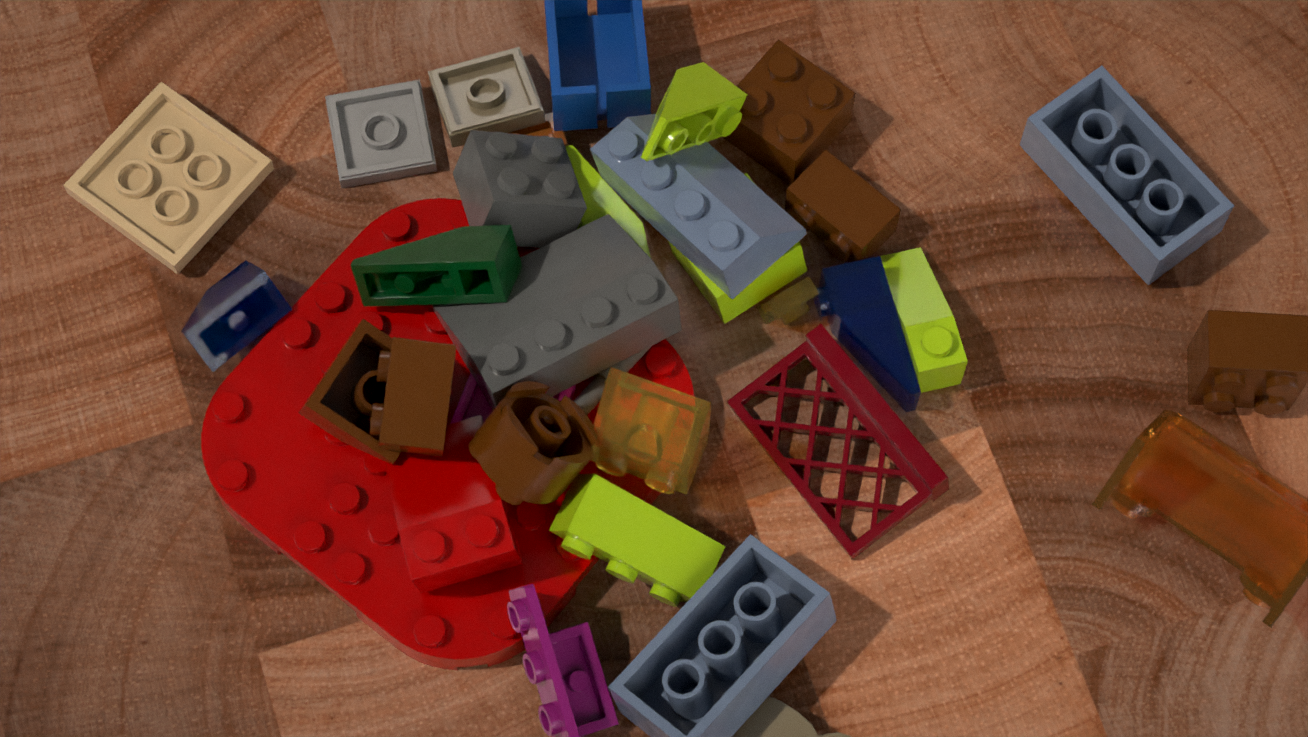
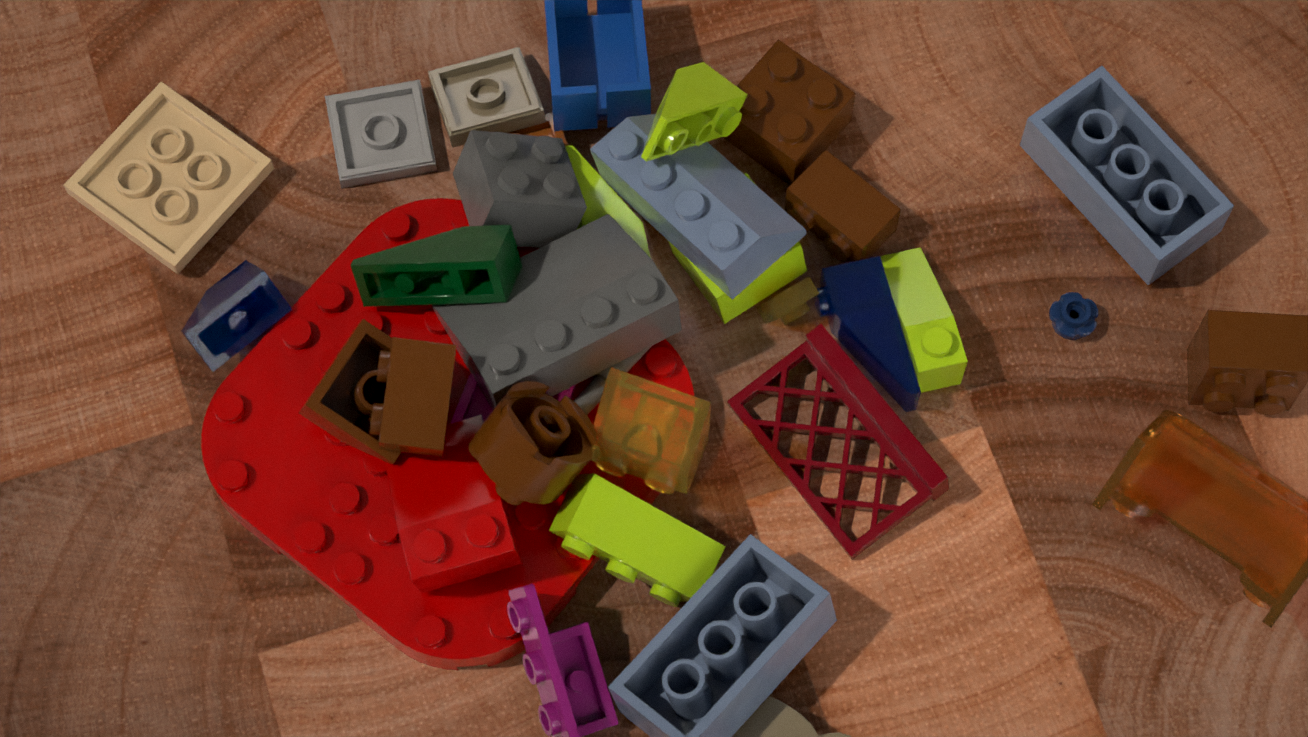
(1066, 325): none -> dark blue plate

